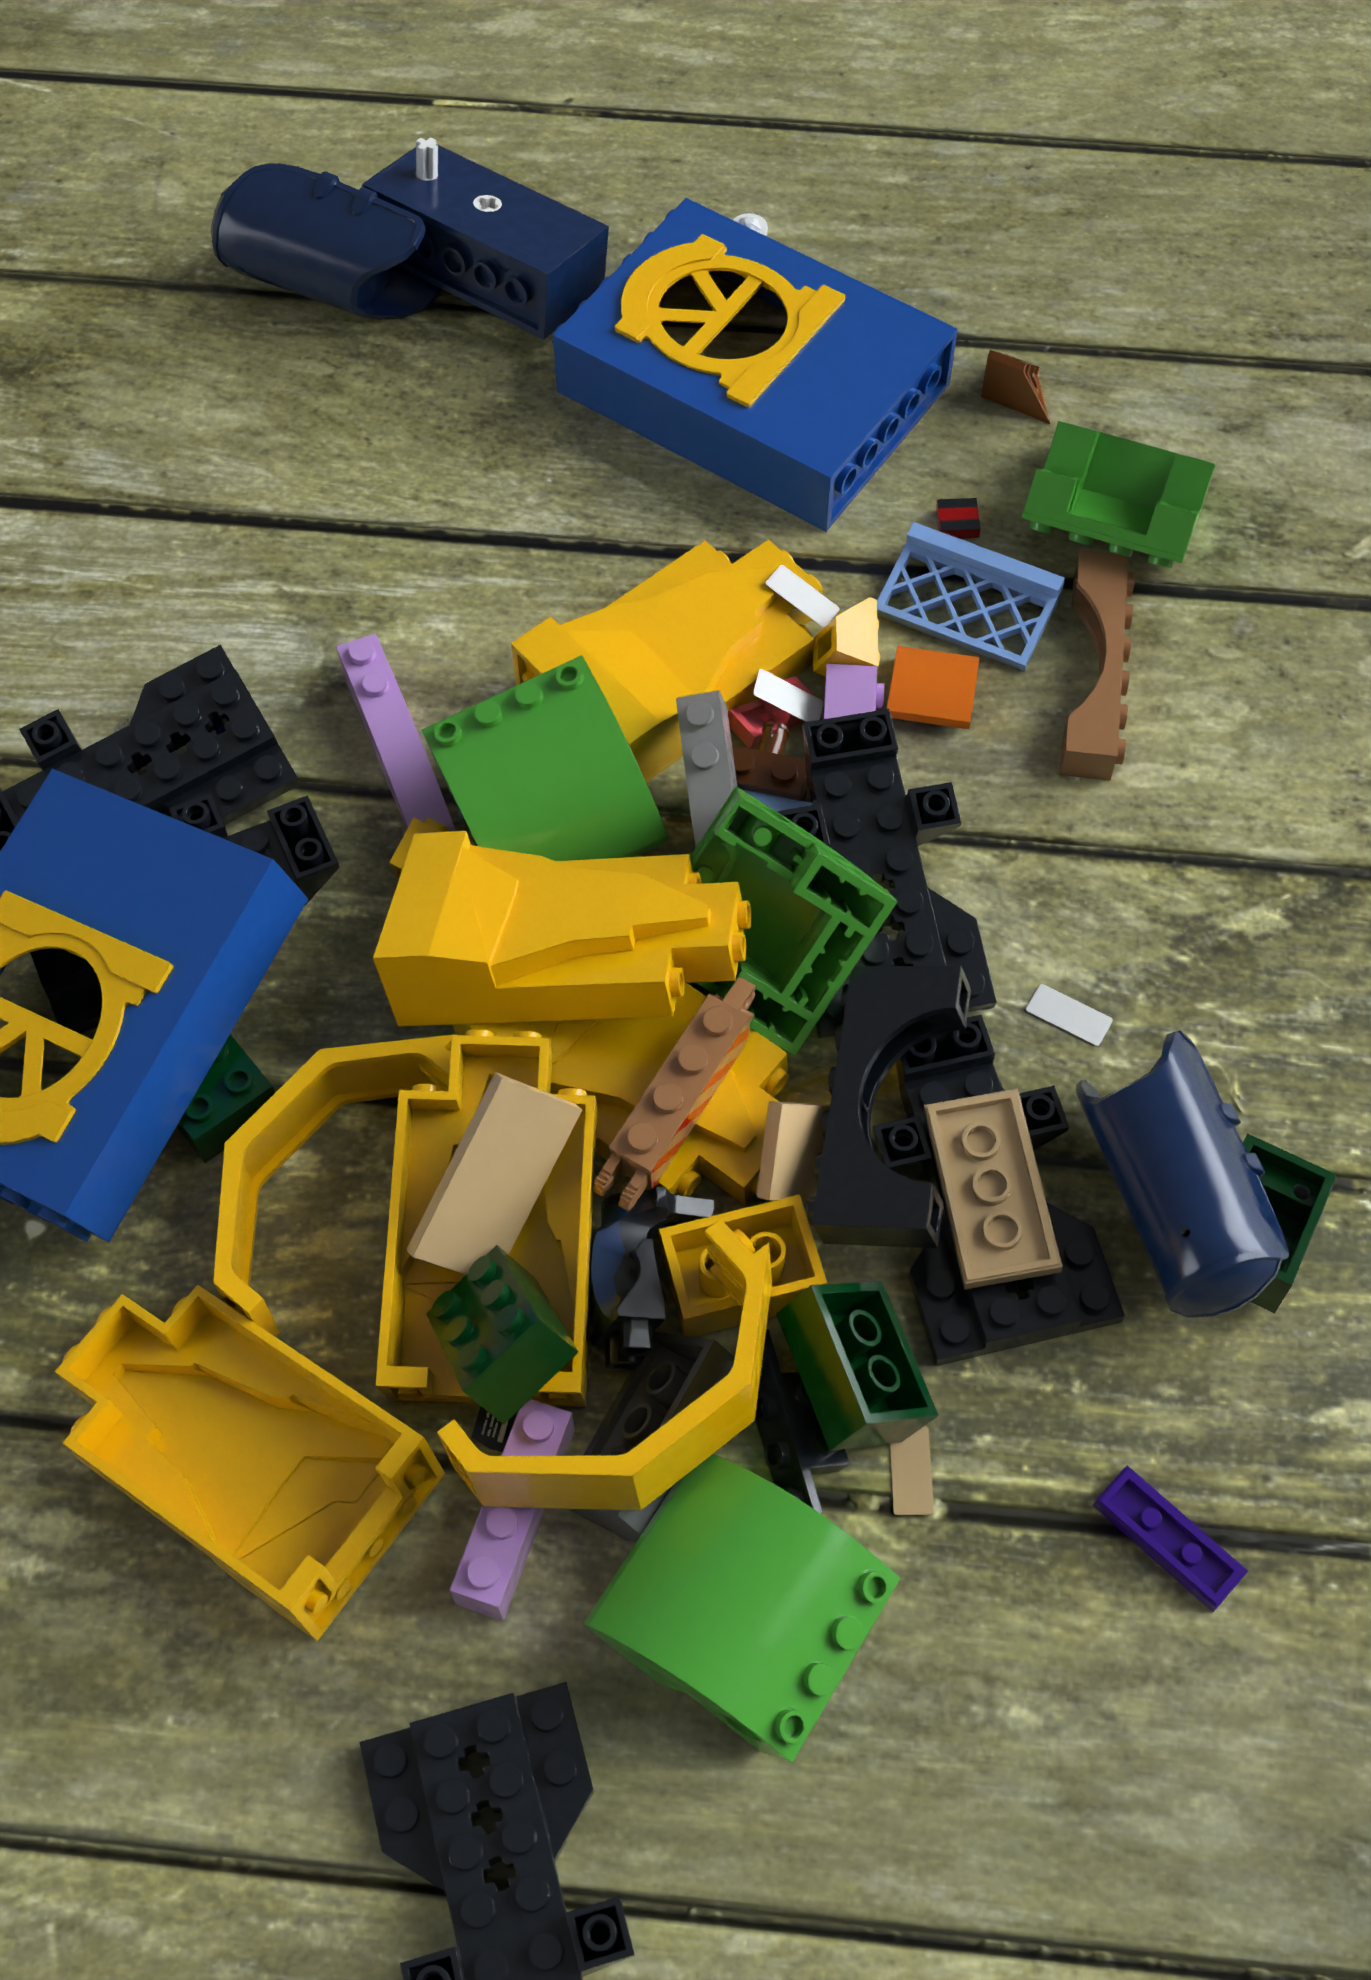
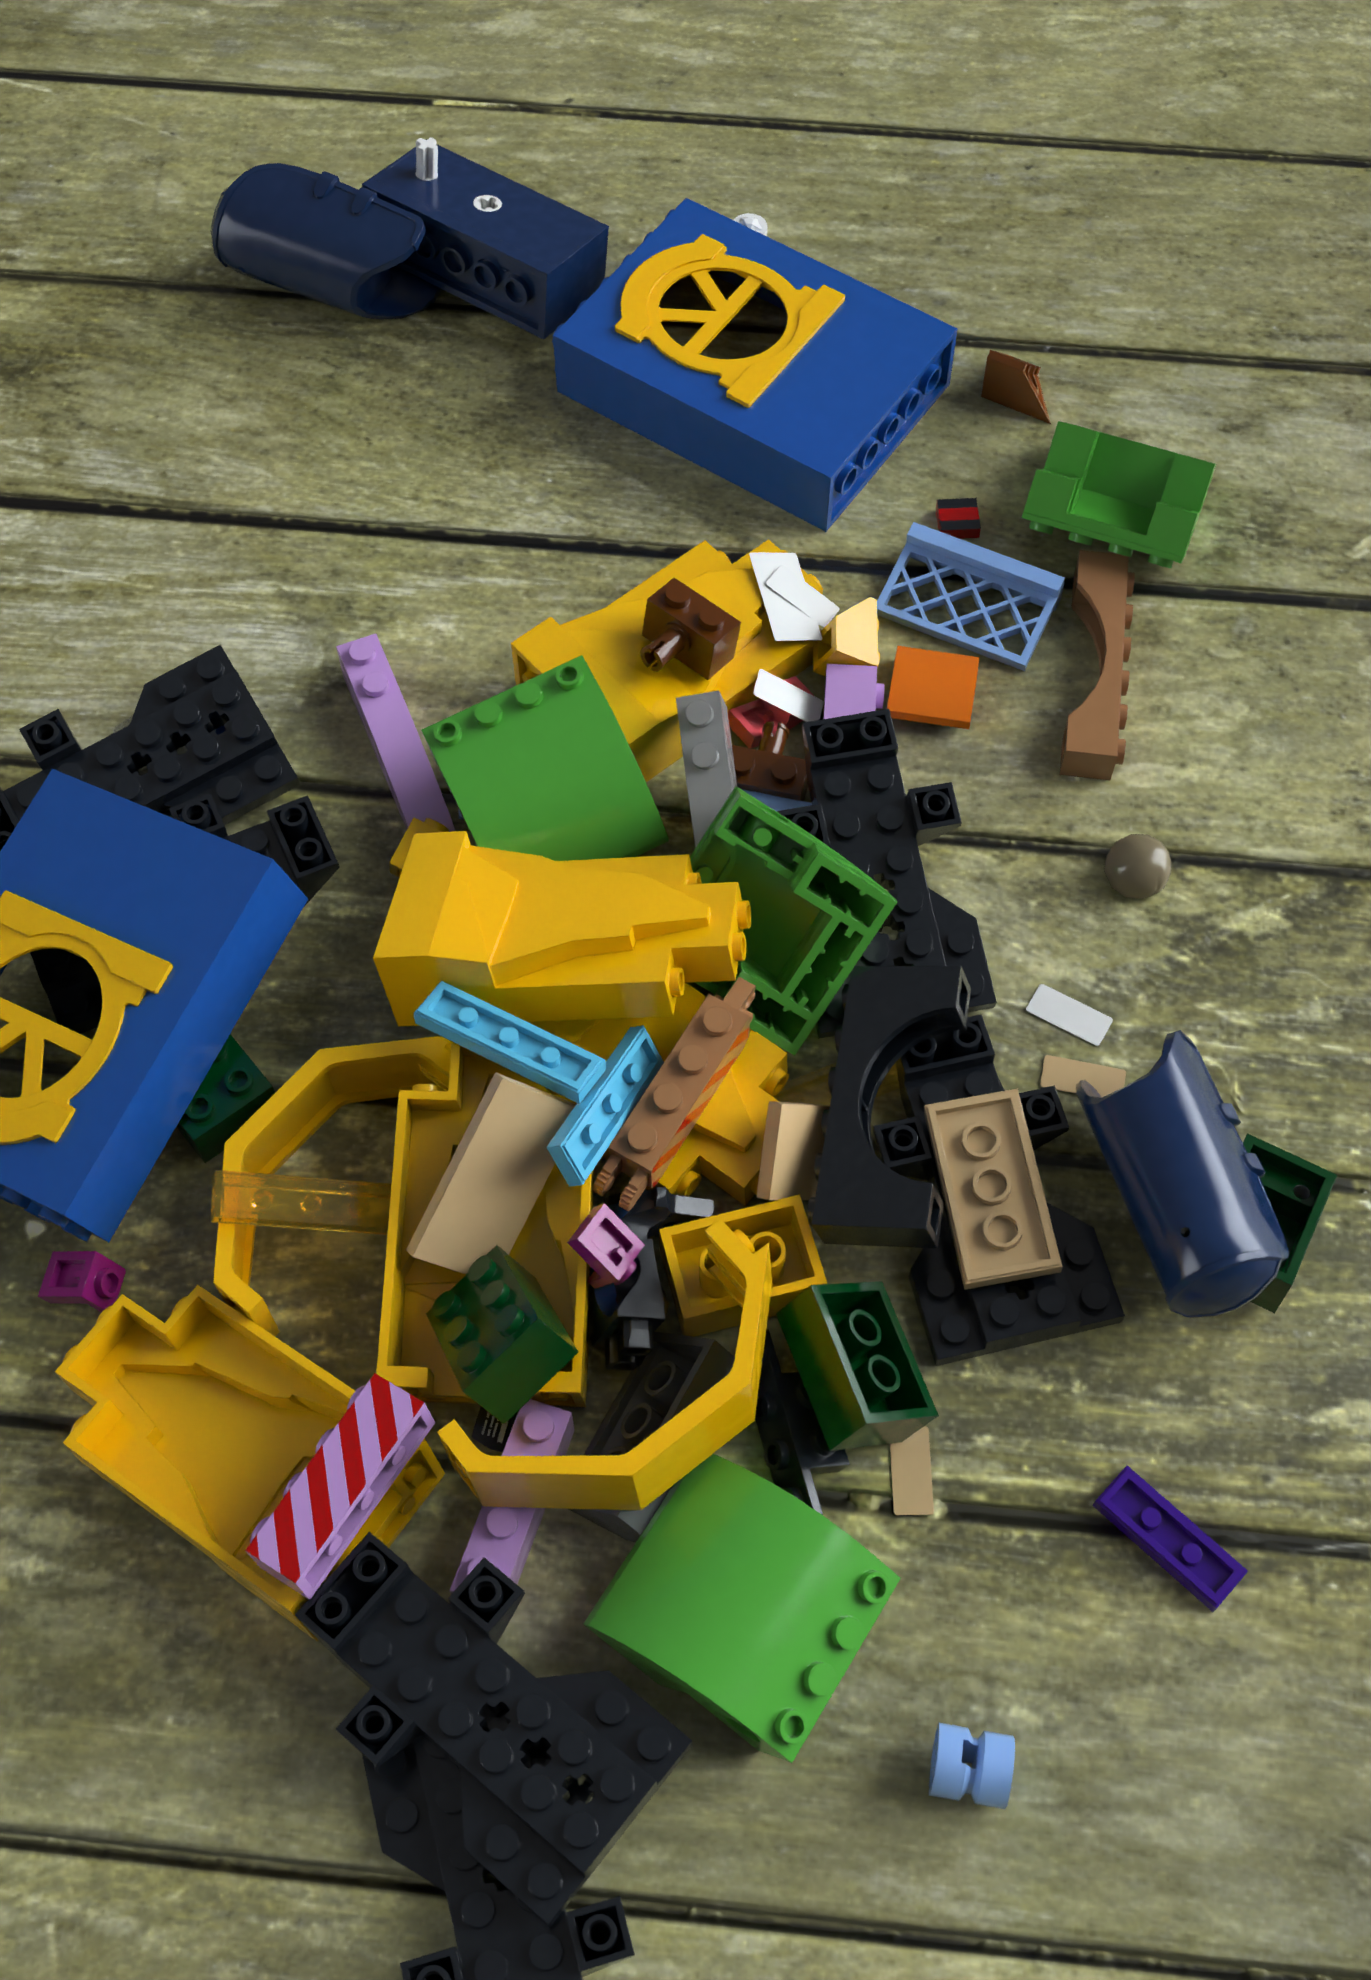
(82, 1279): none -> magenta bracket
(300, 1202): none -> clear yellow tile
(340, 1485): none -> lavender brick
(440, 1675): none -> black piece
(510, 1041): none -> medium azure tile
(606, 1106): none -> medium azure tile
(606, 1246): none -> magenta bracket
(688, 629): none -> reddish brown brick
(784, 618): none -> white sticker
(991, 1770): none -> light blue wheel
(1068, 1073): none -> tan sticker
(1138, 866): none -> dark tan hair

